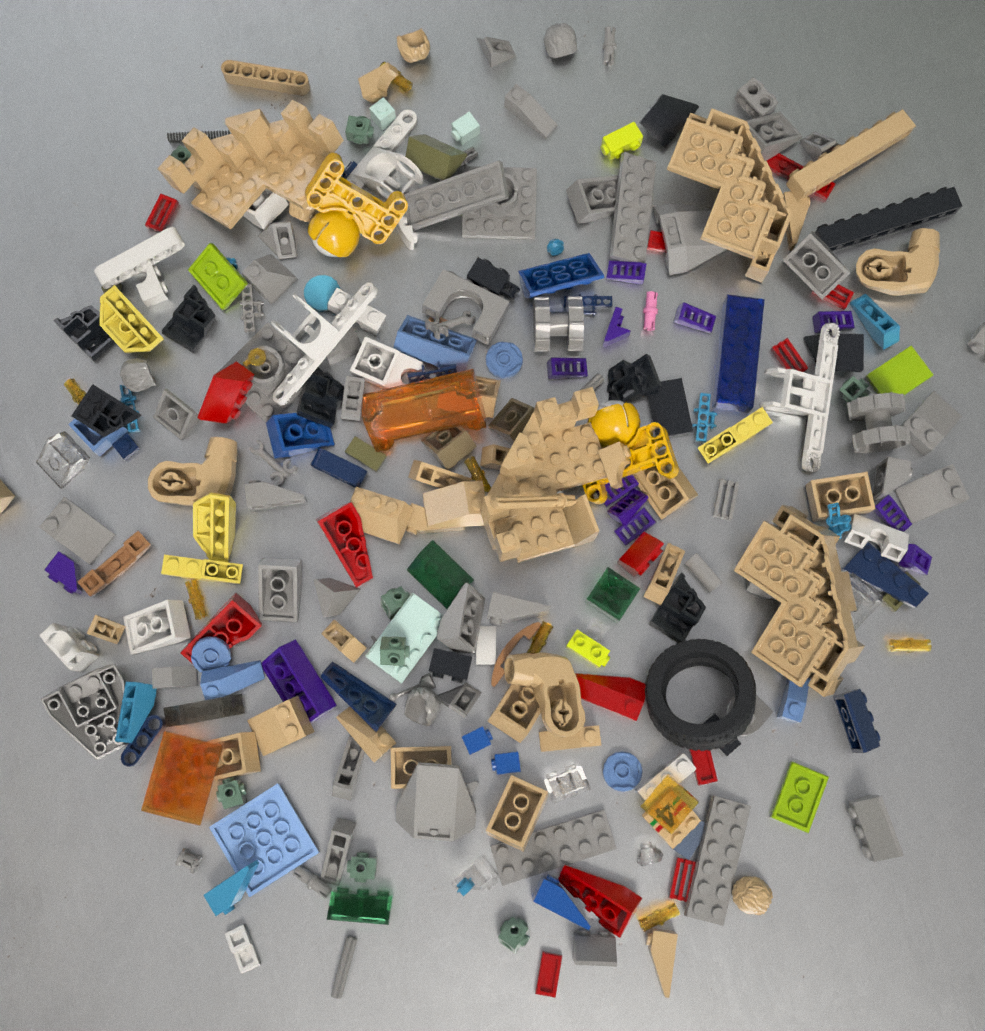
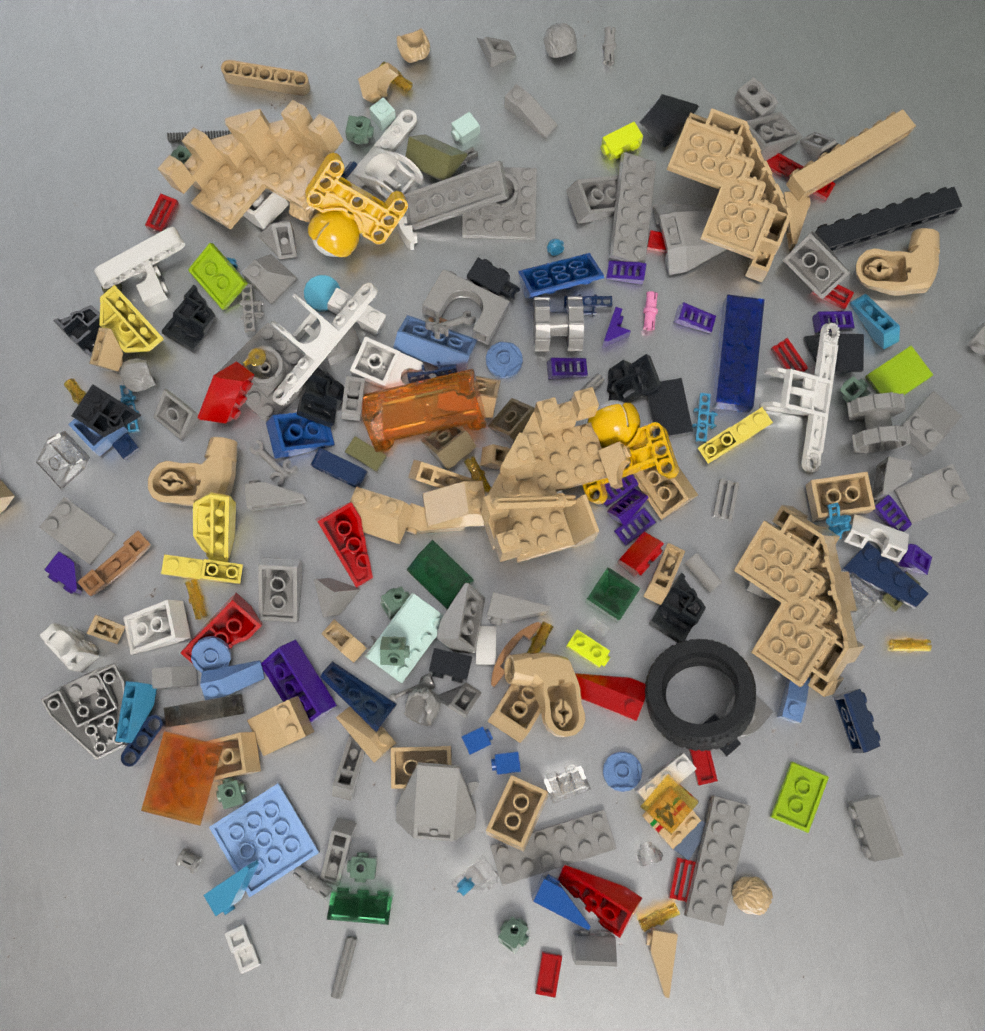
(106, 351): none -> tan slope
(586, 737): tan slope -> none

